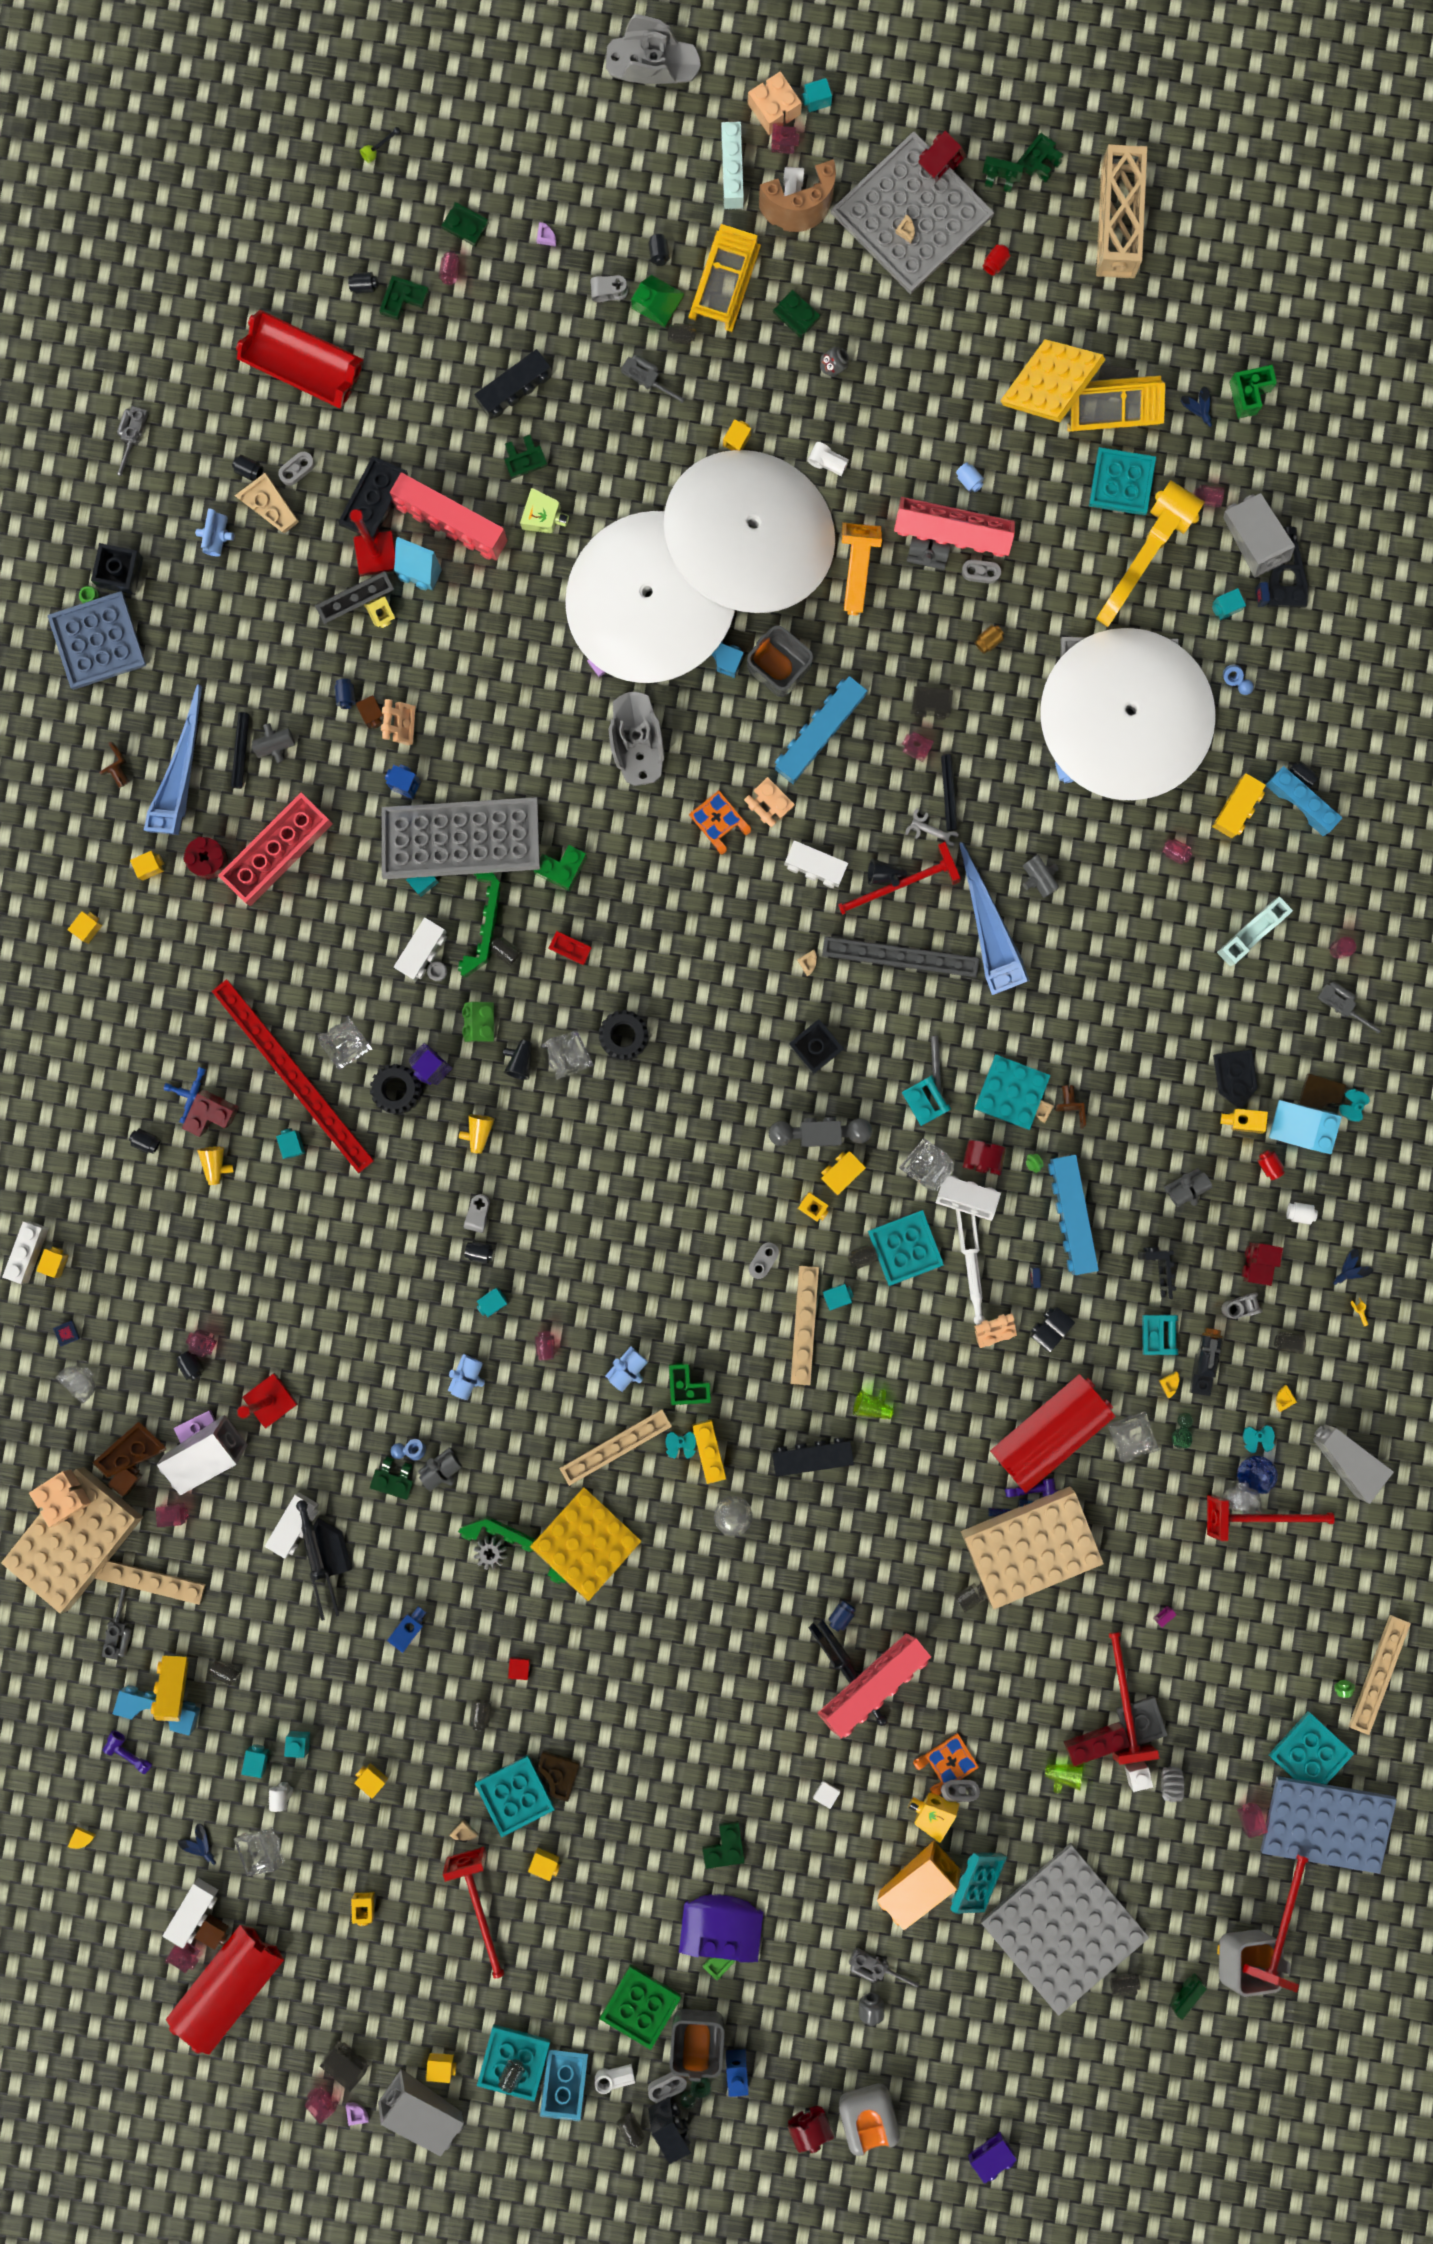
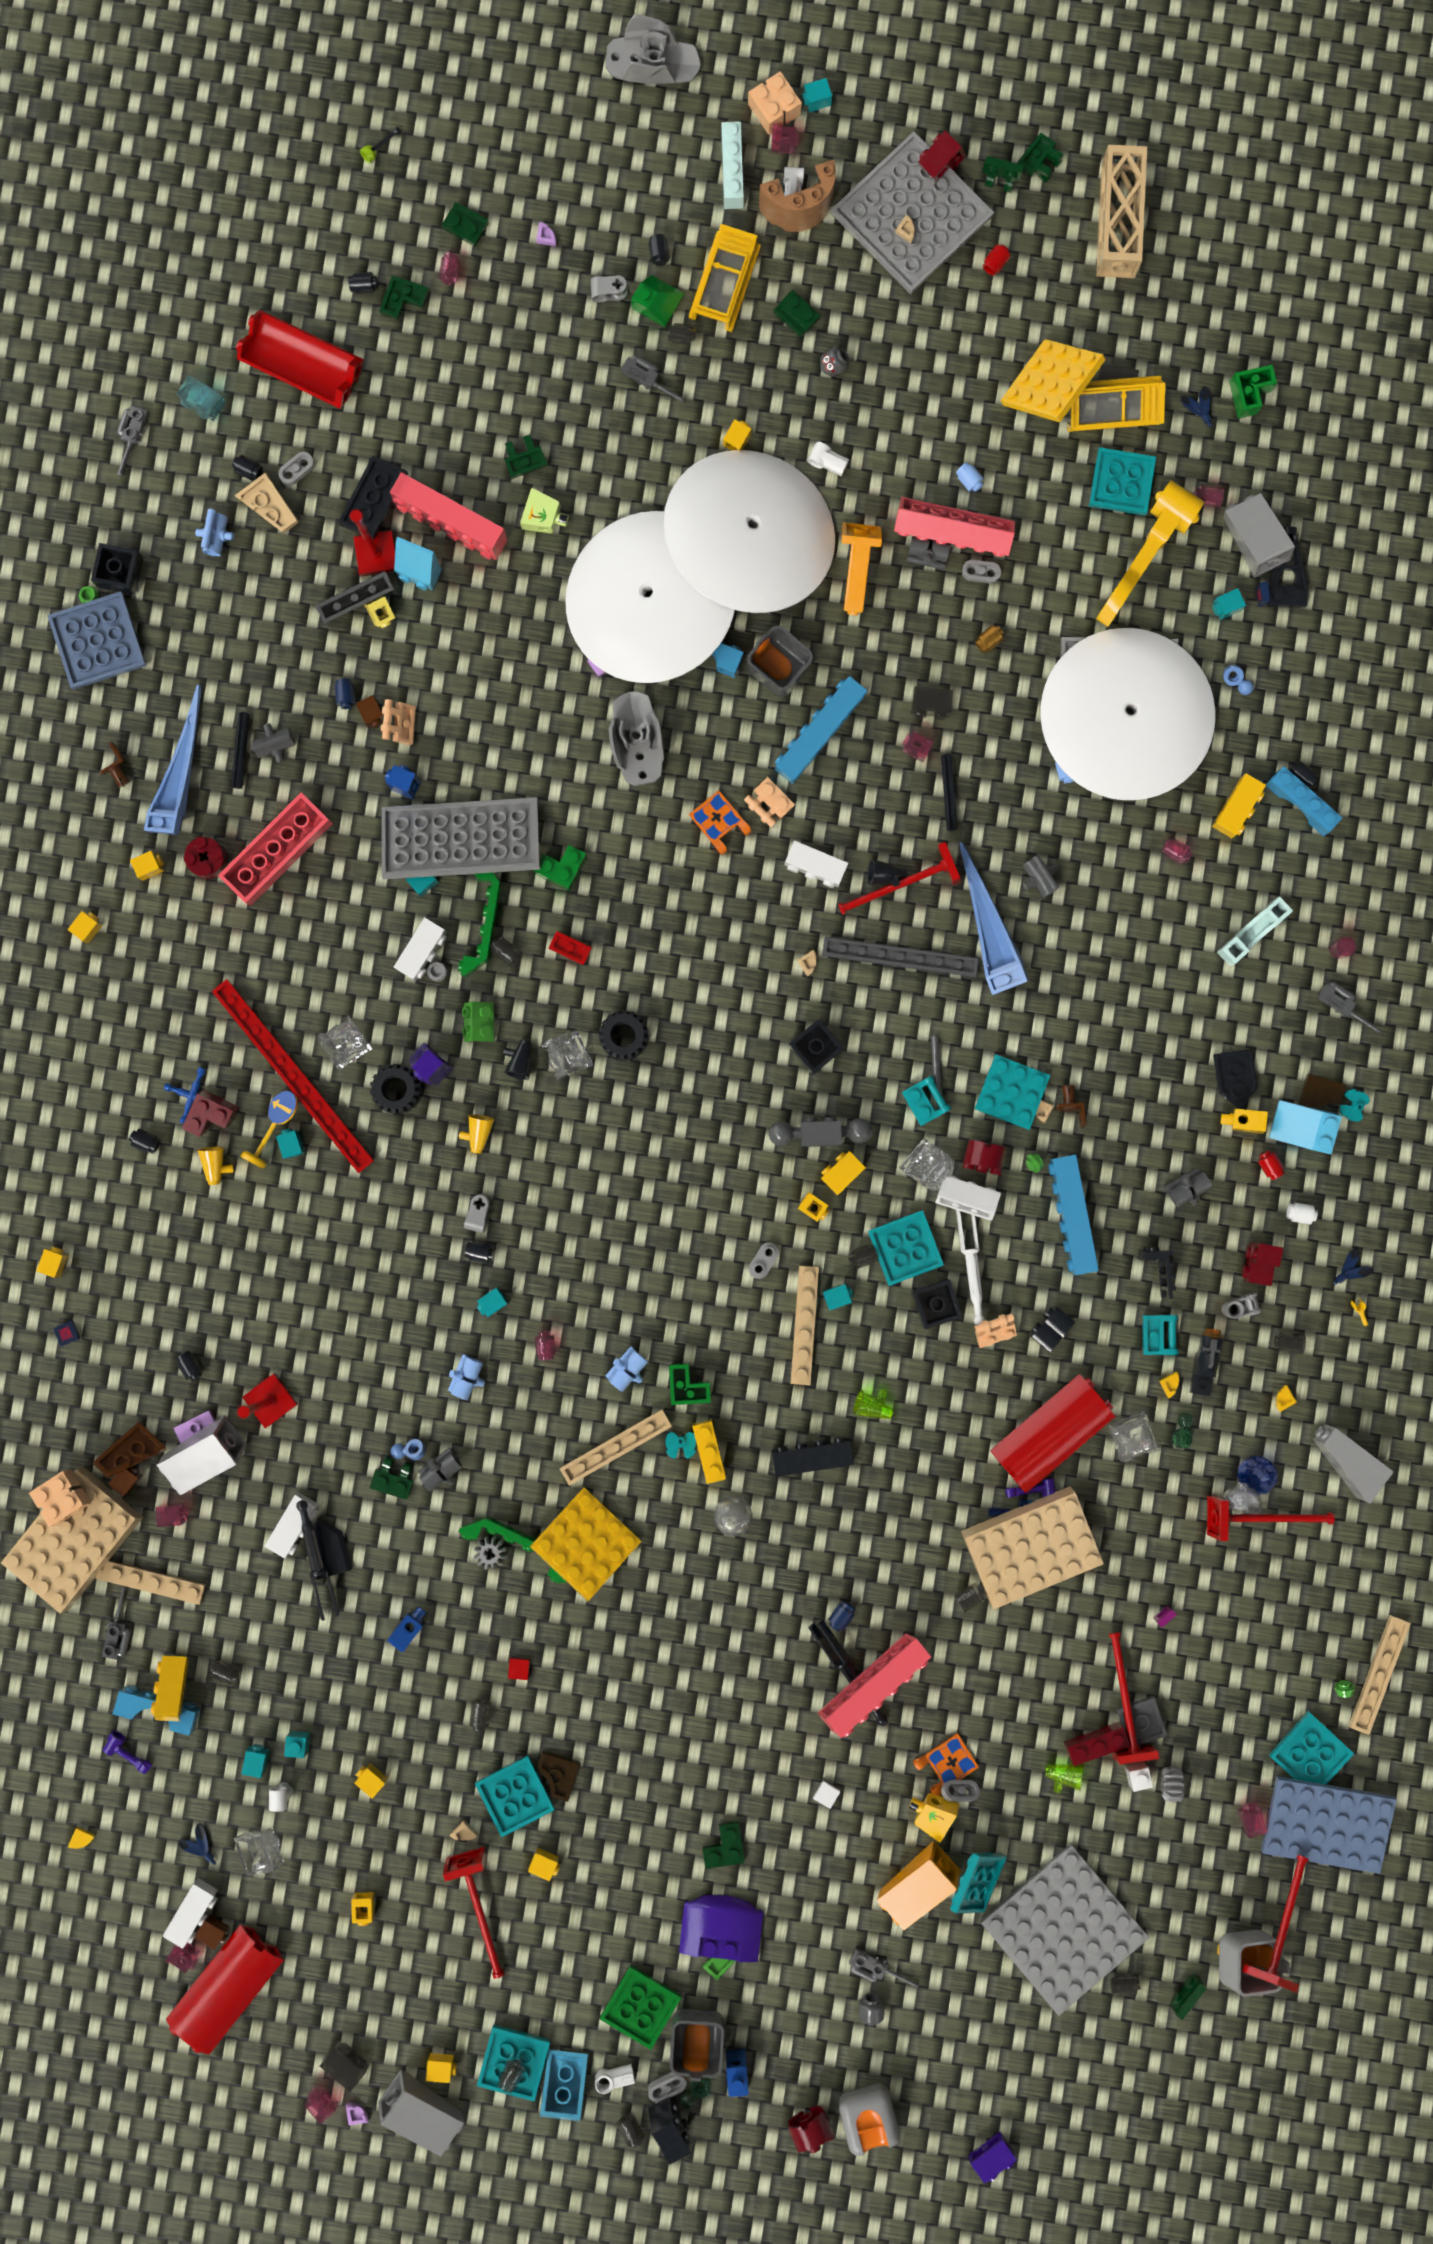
(25, 1252): white brick -> none
(78, 1382): clear cylinder -> none
(200, 398): none -> clear light blue brick
(201, 1343): clear pink head -> none
(280, 1111): none -> piece
(513, 384): black brick -> none
(917, 825): light grey bar -> none
(936, 1304): none -> black brick
(1035, 1277): dark blue tile -> none
(1252, 1437): teal piece -> none

